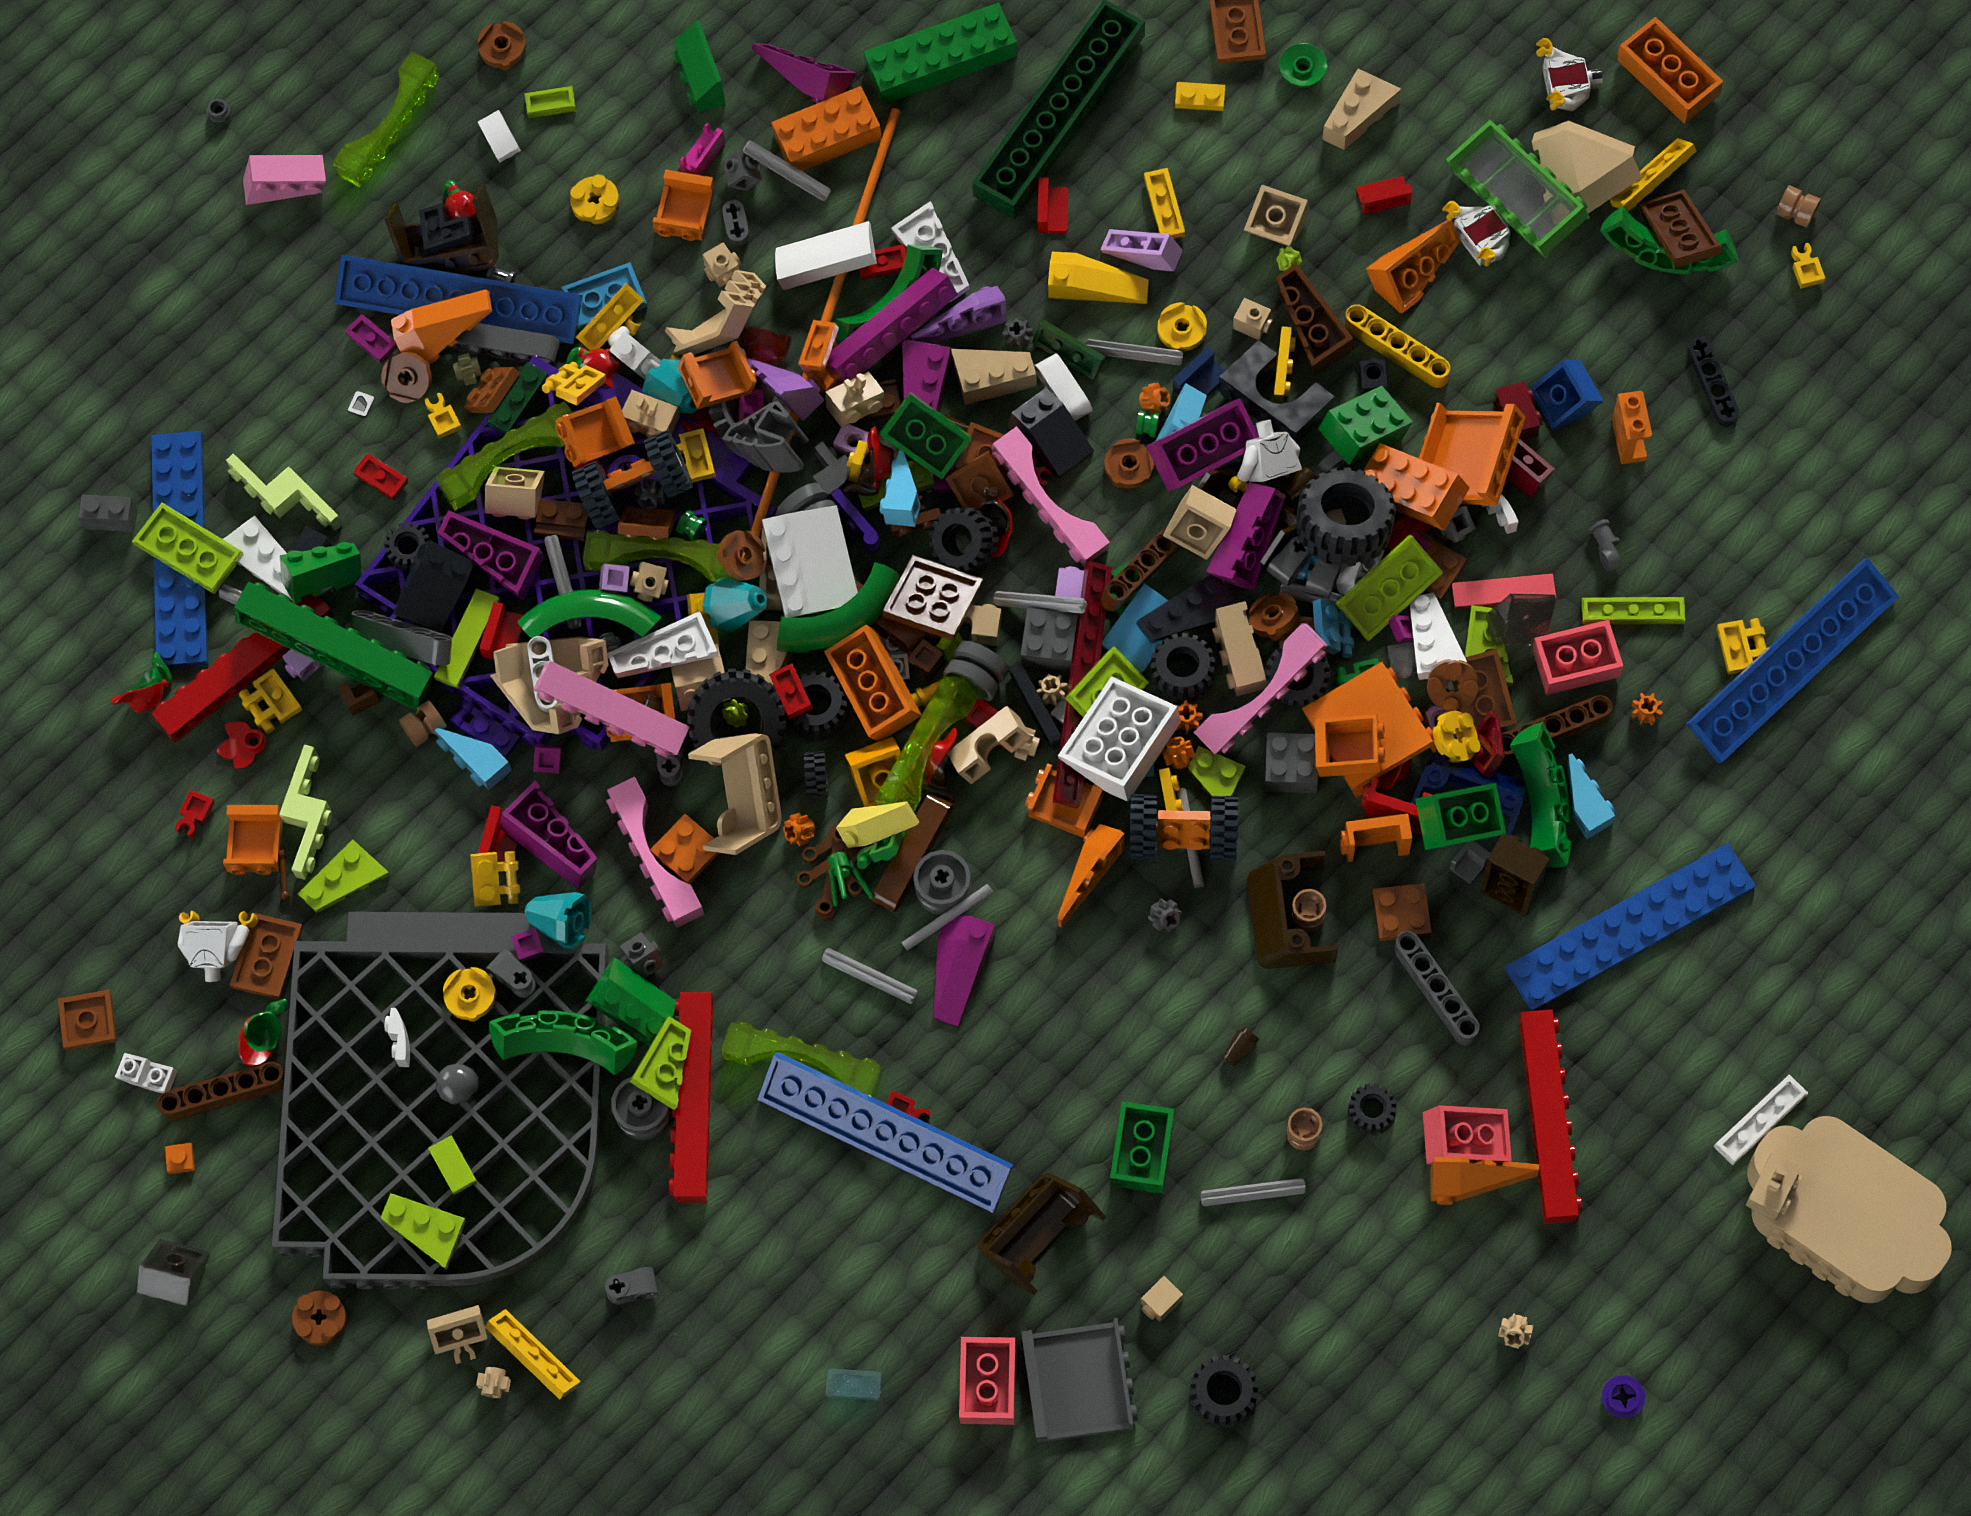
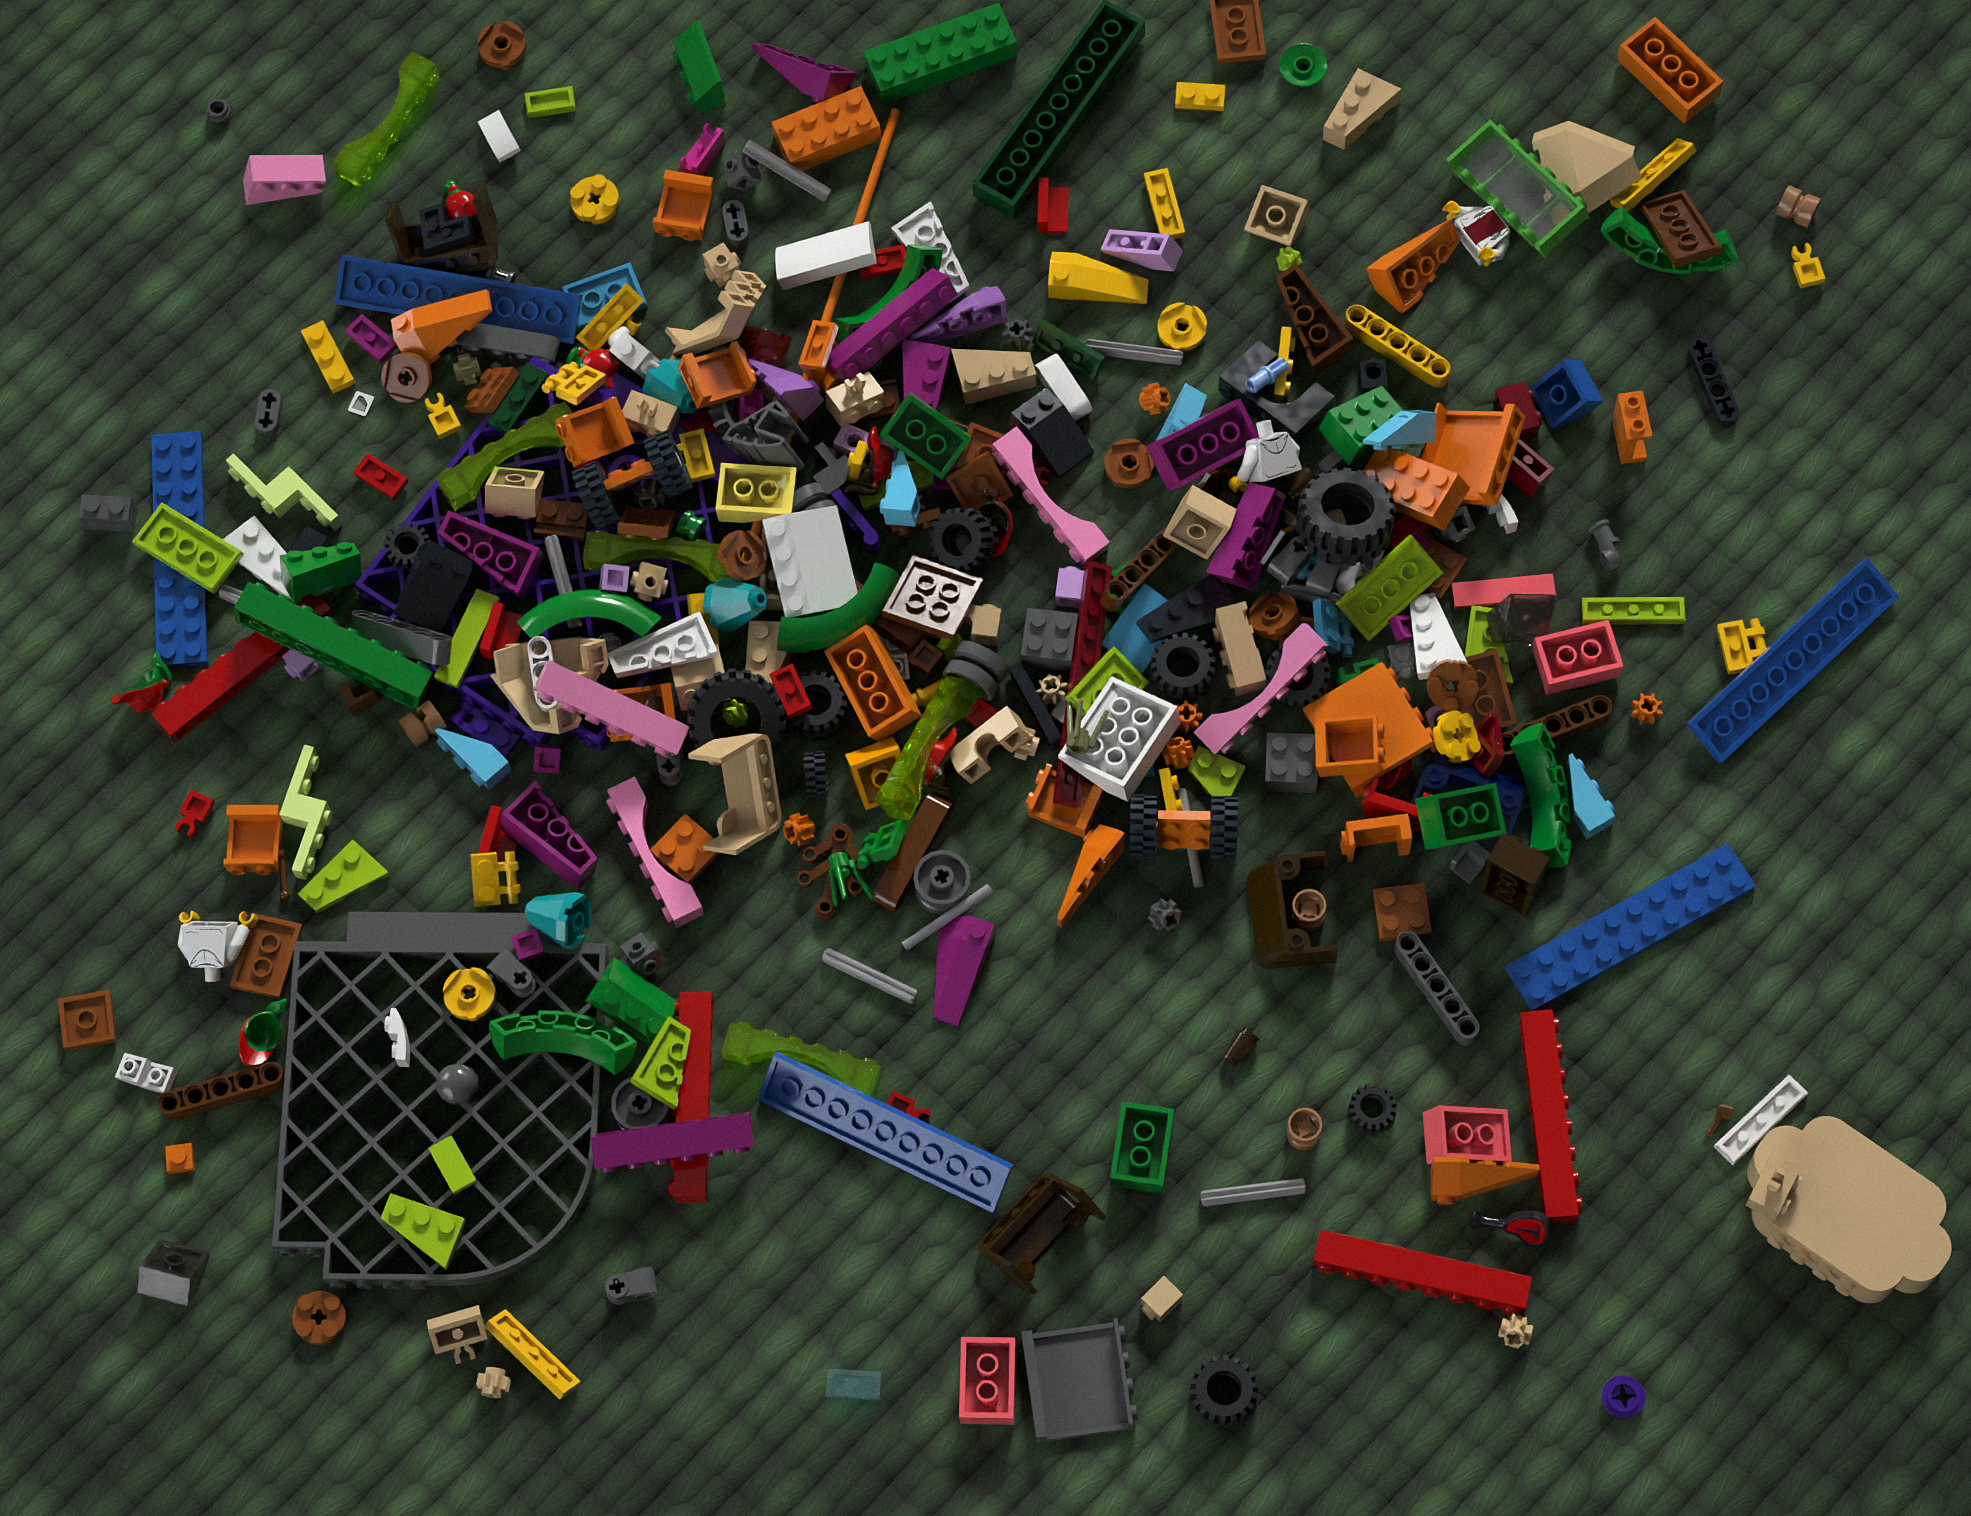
(239, 746): red plate -> none
(263, 411): none -> dark grey beam
(276, 695): yellow plate -> none
(328, 357): none -> yellow plate
(672, 1140): none -> magenta brick
(754, 492): none -> light yellow slope
(875, 823): light yellow slope -> none
(1037, 601): light grey axle -> none
(1078, 739): none -> olive plant
(1147, 423): green wheel -> none
(1200, 373): dark blue panel -> none
(1252, 319): tan brick -> none
(1266, 375): none -> light blue axle
(1384, 195): red panel -> none
(1405, 428): none -> medium azure slope
(1422, 1272): none -> red brick
(1527, 1225): none -> black piece
(1566, 77): torso -> none
(1723, 1112): none -> reddish brown hand

